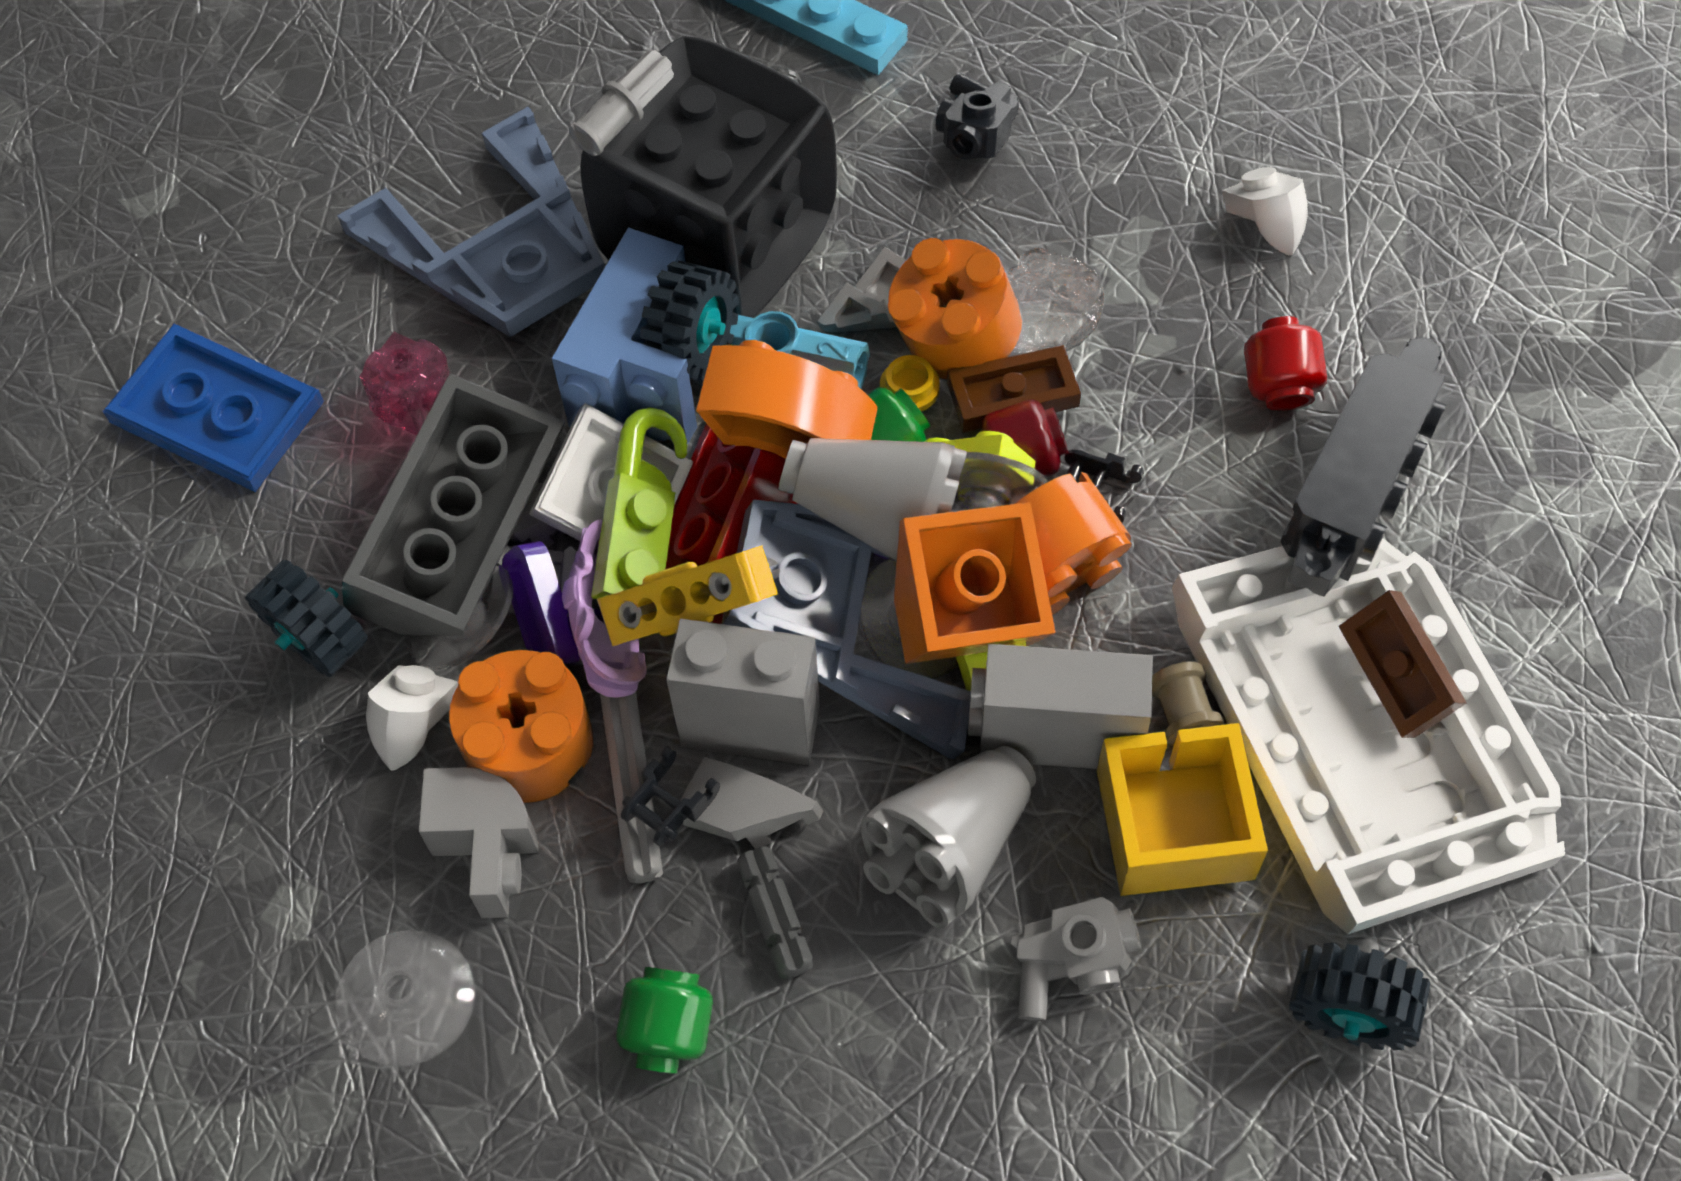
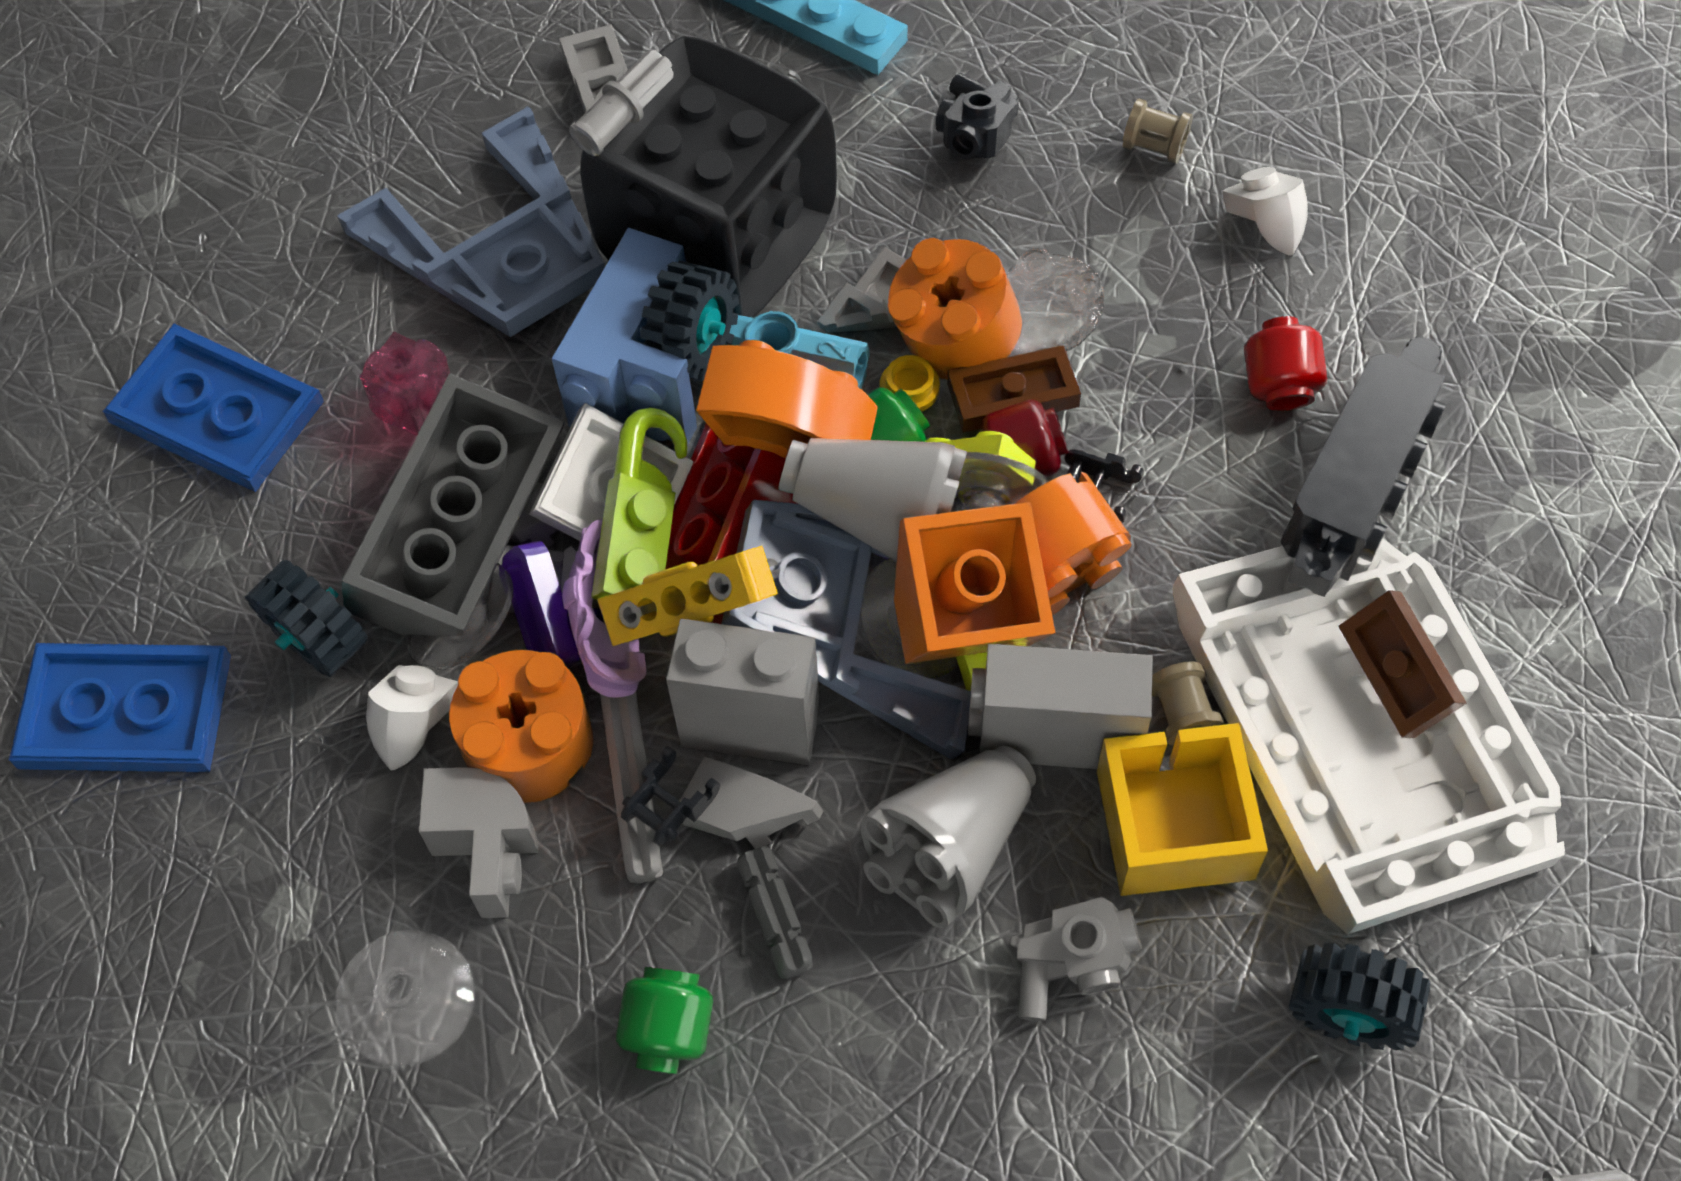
(121, 707): none -> blue tile
(592, 61): none -> light grey slope
(1157, 130): none -> dark tan bush

